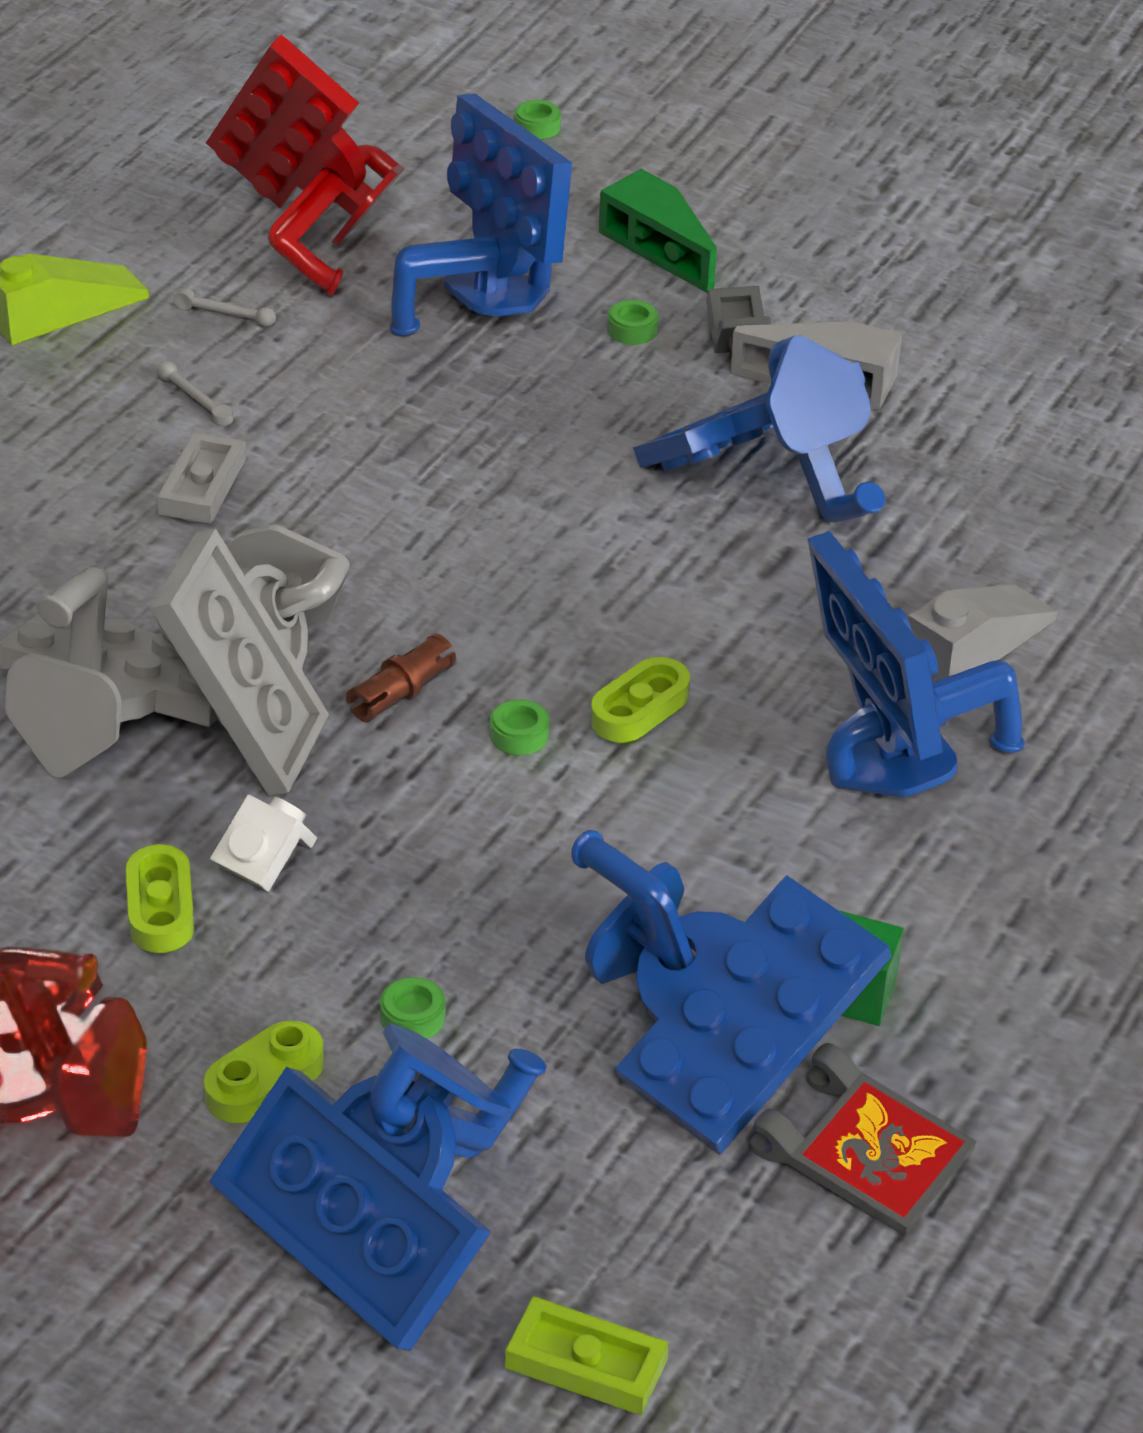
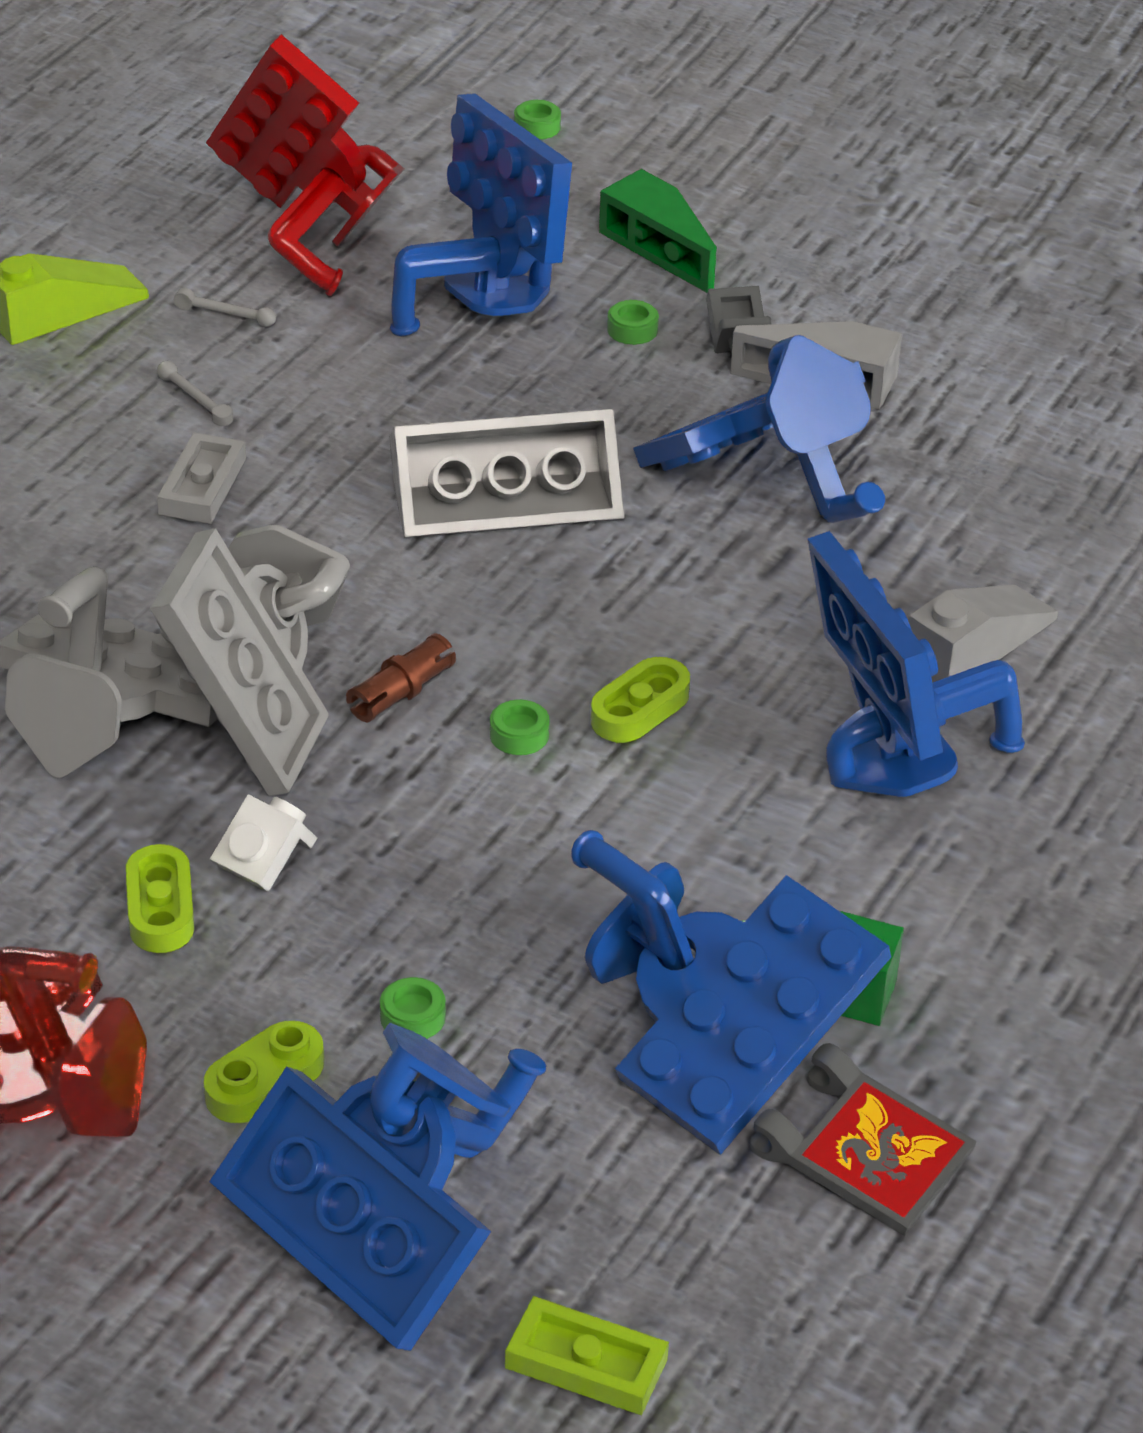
(506, 473): none -> light grey slope

